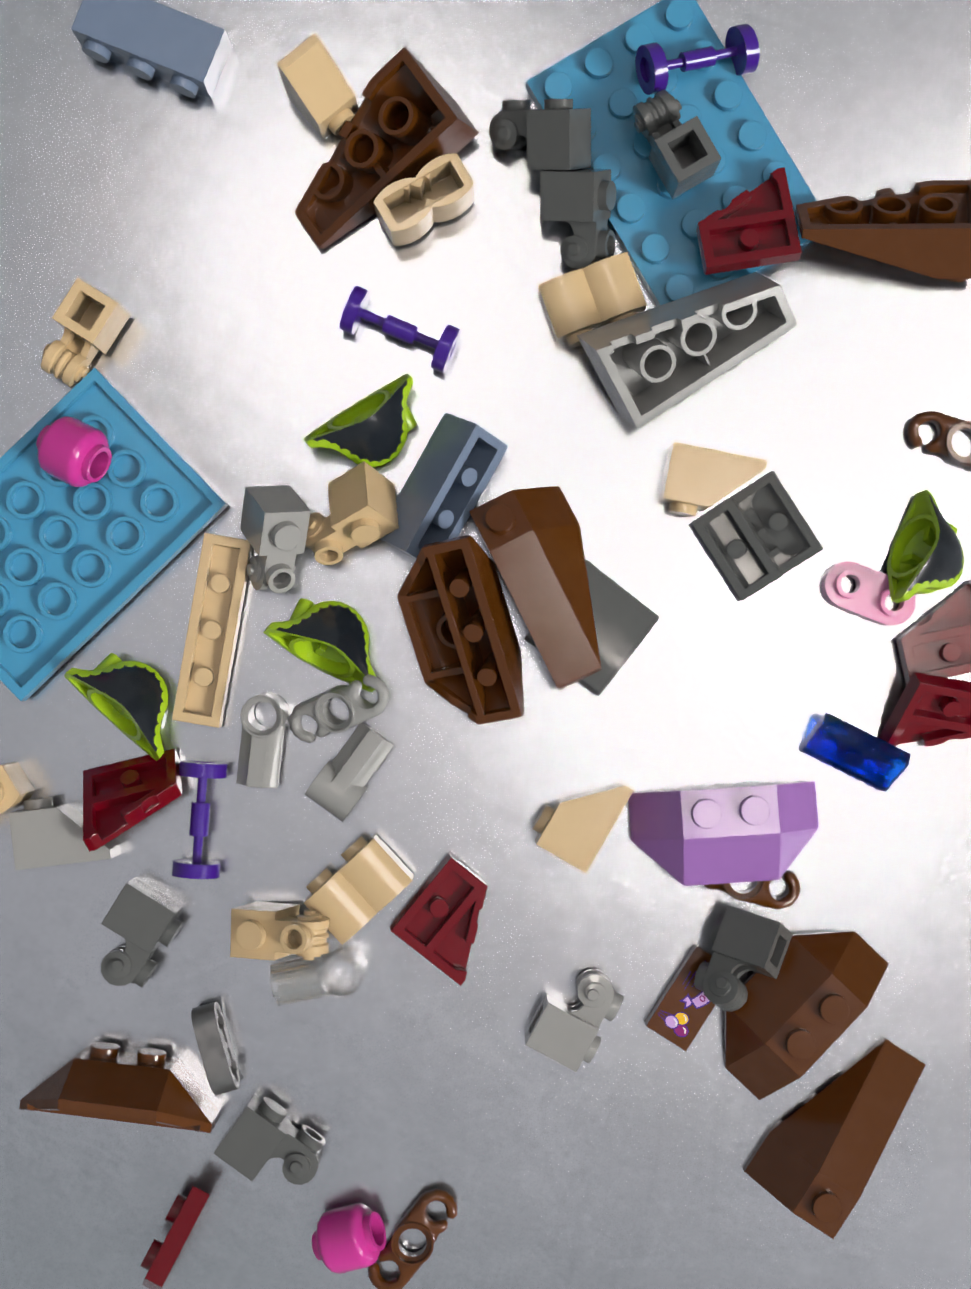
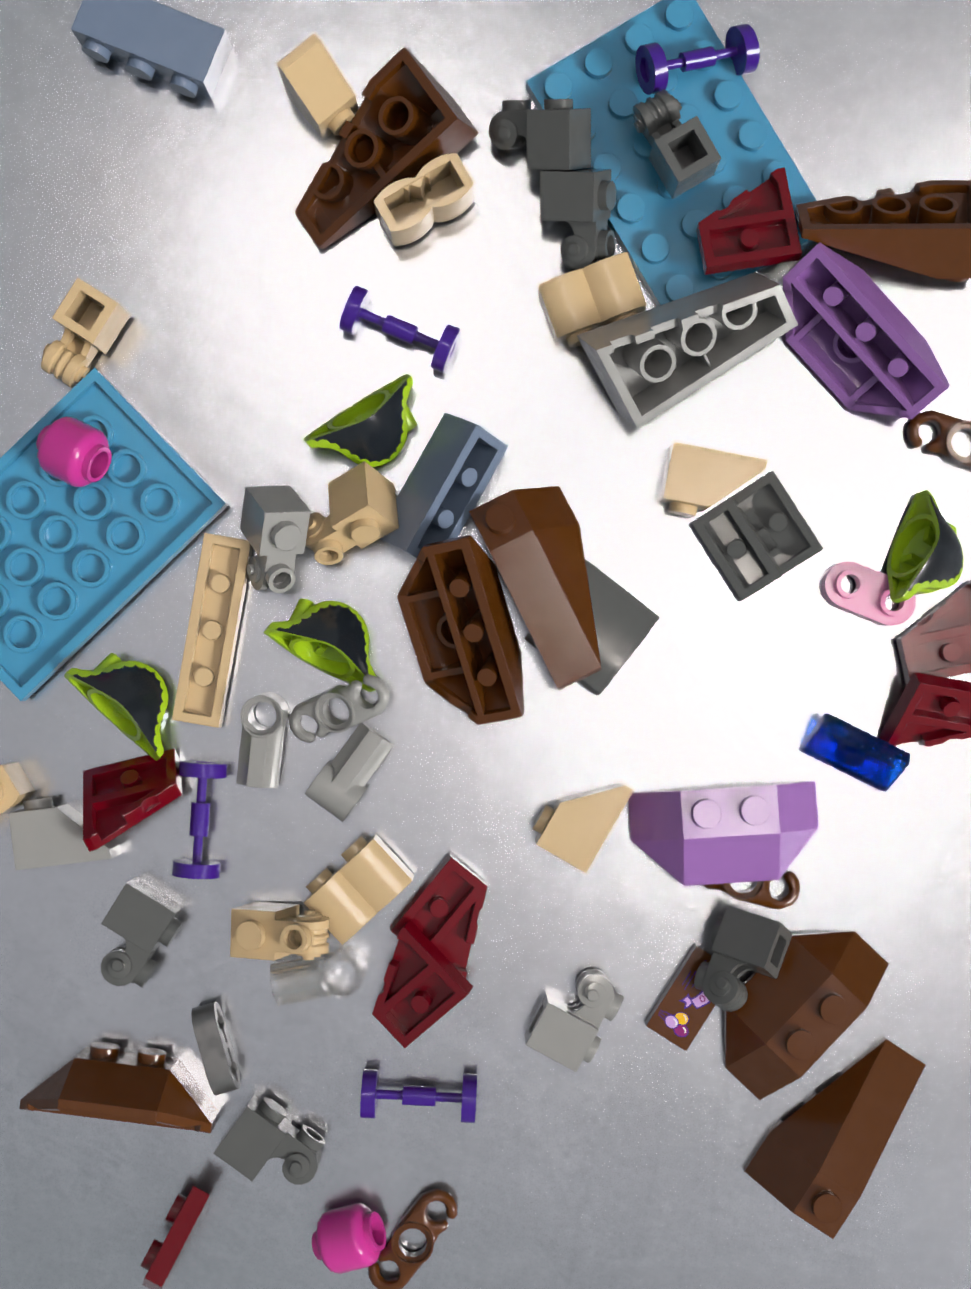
(417, 987): none -> dark red wing
(417, 1096): none -> dark purple wheel
(859, 338): none -> medium lavender wedge

